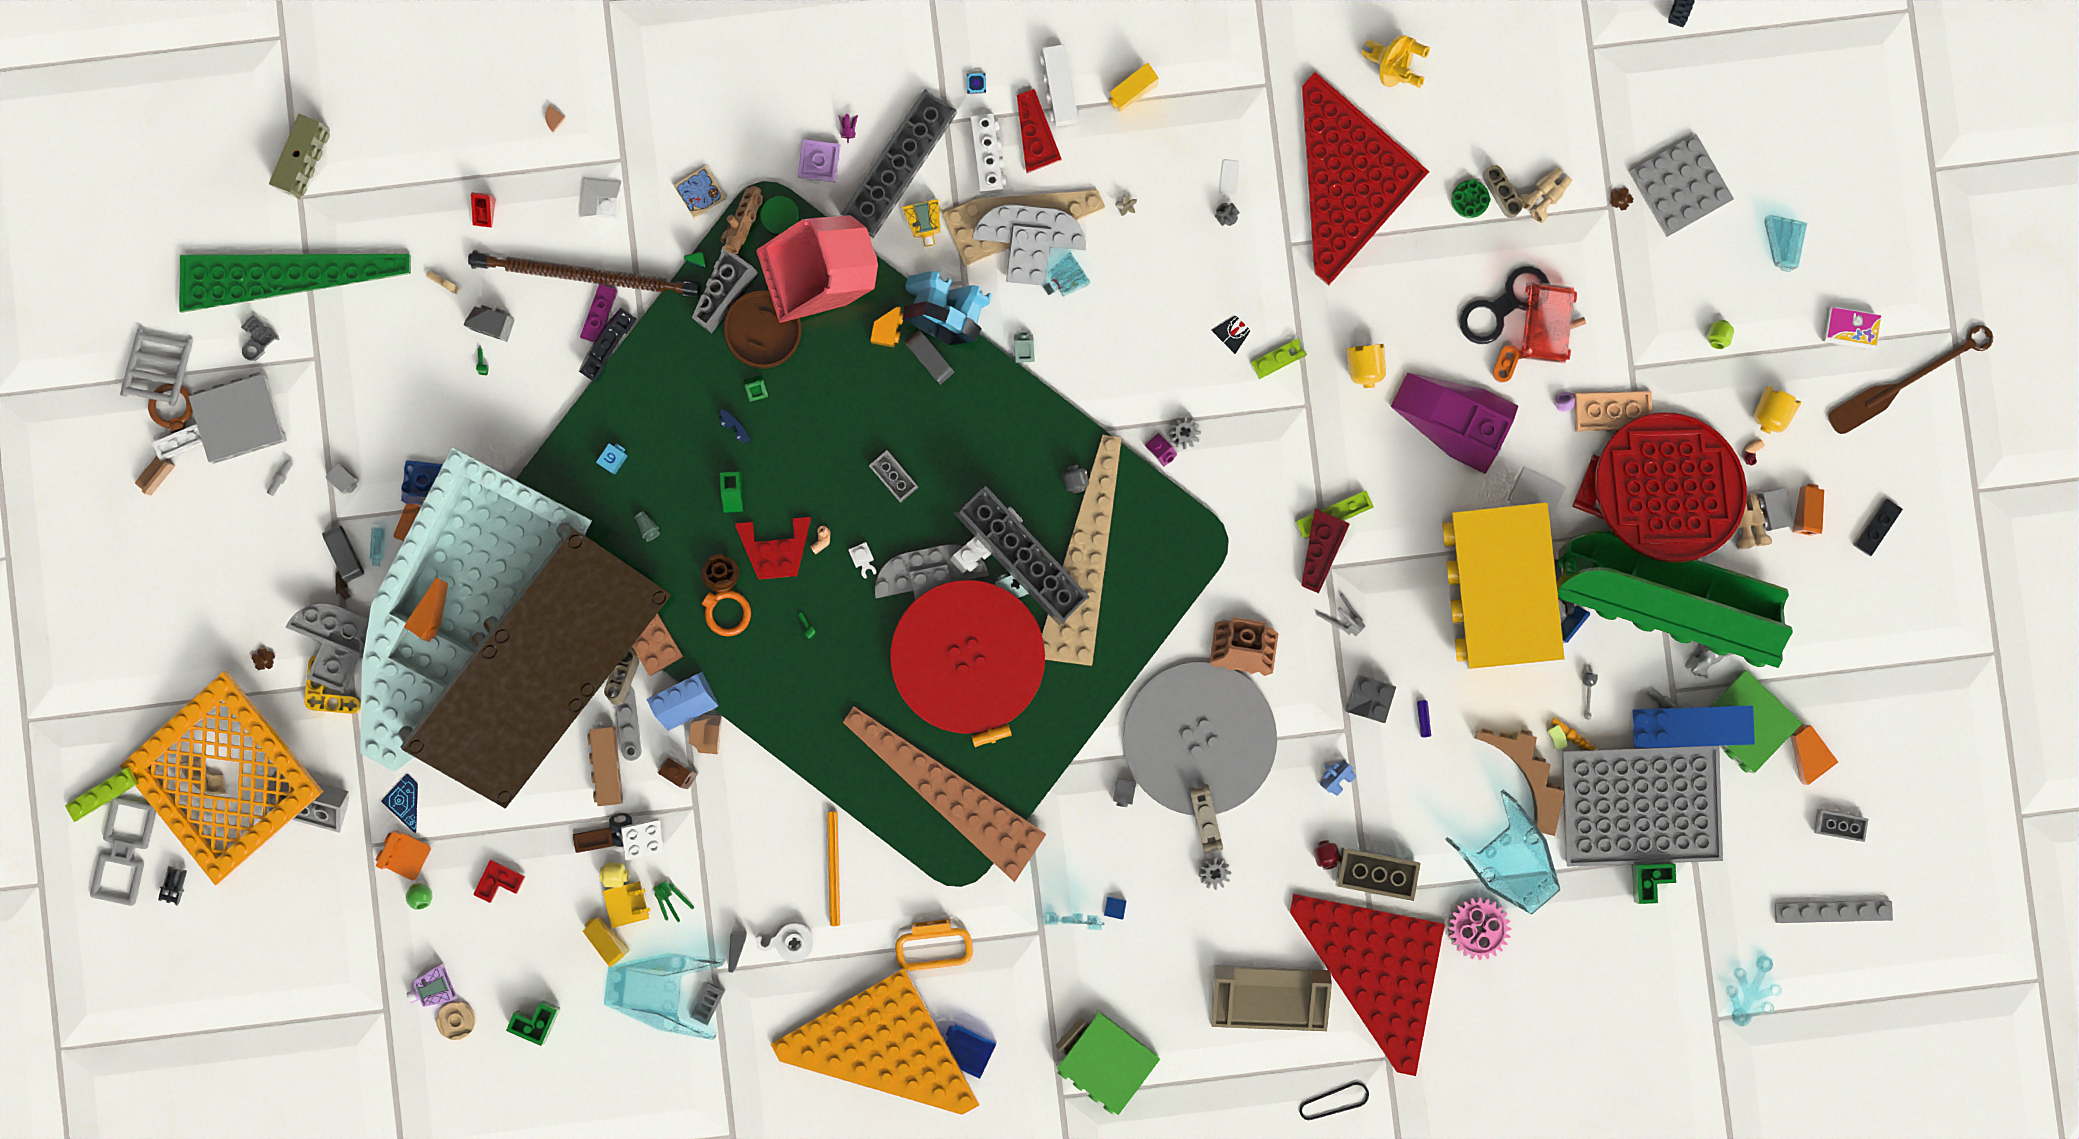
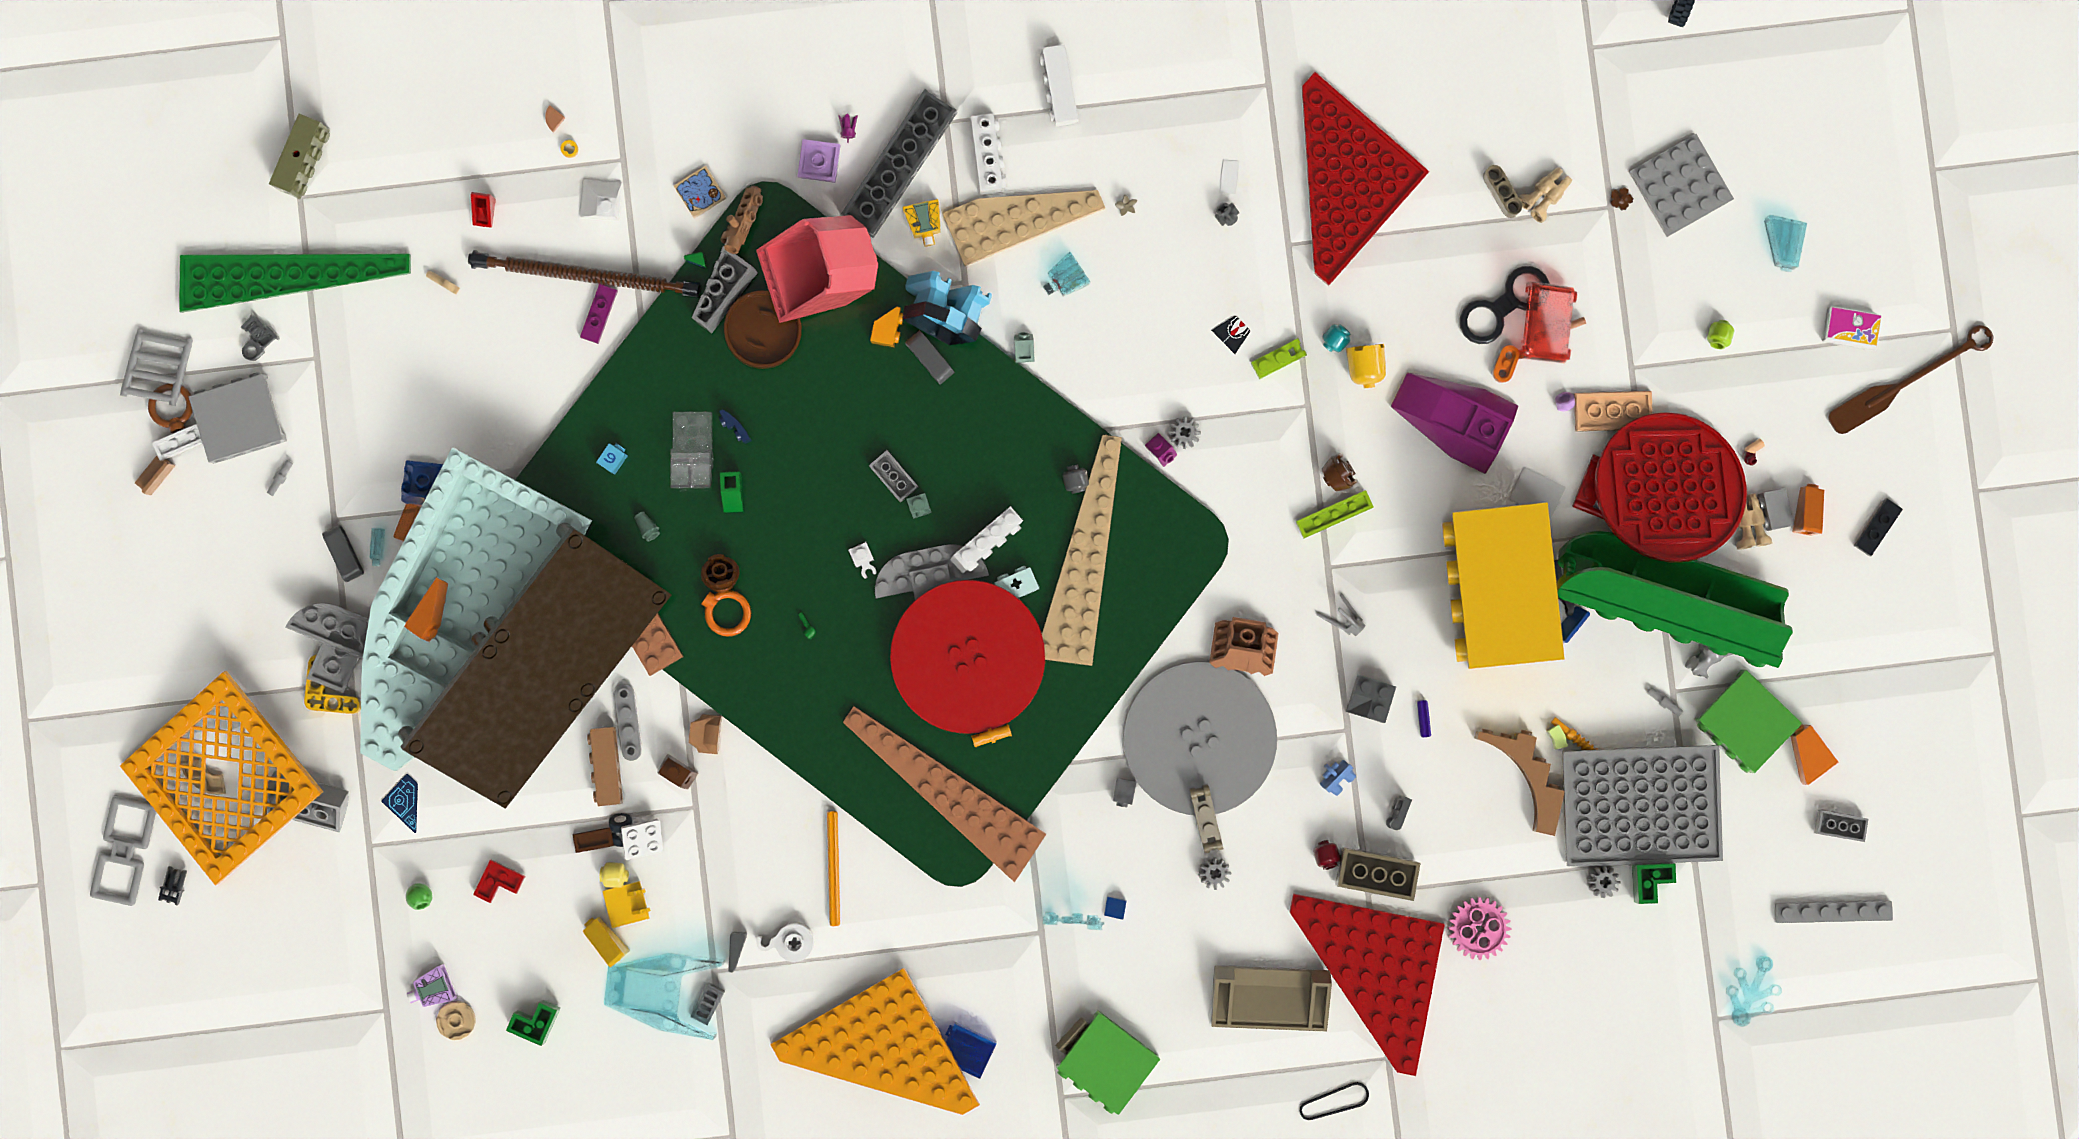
(101, 794): lime plate -> none
(263, 659): reddish brown plant -> none
(340, 586): dark brown bar -> none
(342, 479): light grey brick -> none
(403, 855): orange bracket -> none
(481, 368): green hand -> none
(490, 322): dark grey slope -> none
(565, 153): none -> yellow bush
(605, 343): black slope -> none
(621, 685): dark tan beam -> none
(663, 892): green plant -> none
(683, 701): medium blue slope -> none
(692, 450): none -> clear piece
(755, 388): green slope -> none
(775, 557): red wing -> none
(779, 214): green tile -> none
(823, 539): light nougat arm -> none
(919, 505): none -> sand green brick
(929, 930): light orange bar -> none
(976, 83): tile -> none
(1021, 554): dark grey tile -> none
(1031, 234): plate -> none
(1037, 137): red wing -> none
(1133, 87): yellow slope -> none
(1324, 542): dark red wing -> none
(1336, 338): none -> teal head
(1339, 473): none -> reddish brown cone
(1396, 59): yellow piece -> none
(1401, 809): none -> dark grey plate
(1470, 199): green tile -> none
(1515, 862): clear light blue windscreen -> none
(1589, 680): hinge -> none
(1607, 887): none -> light grey gear
(1693, 726): blue slope -> none
(1775, 410): yellow cylinder -> none

